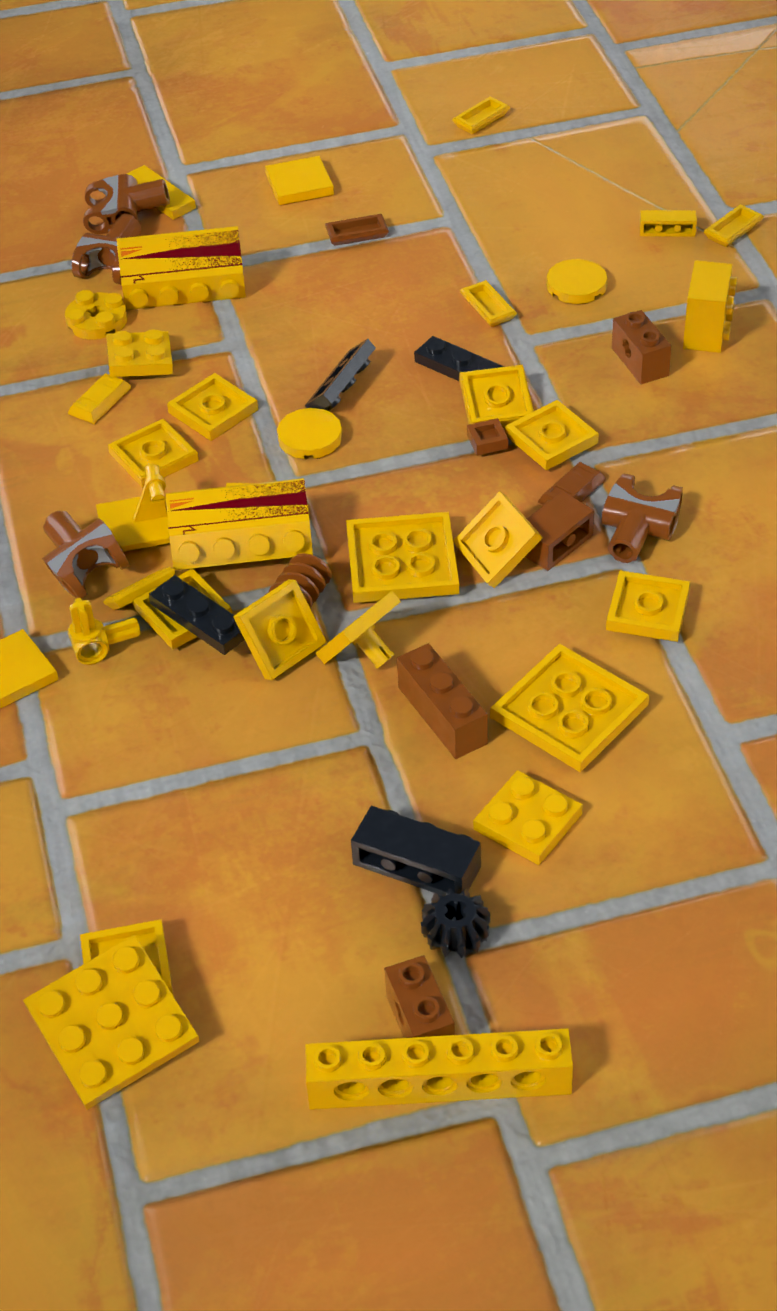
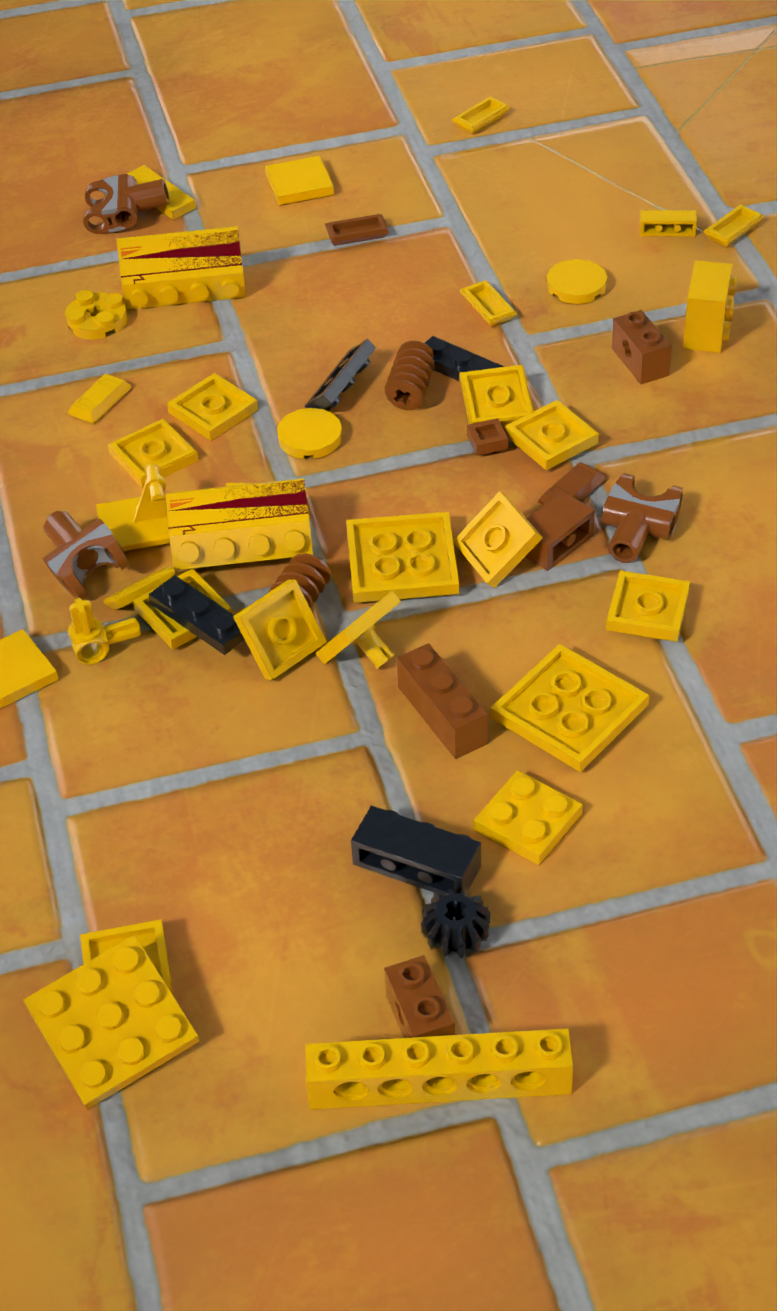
(101, 251): dark orange connector -> none
(139, 353): yellow plate -> none
(410, 375): none -> dark orange piece

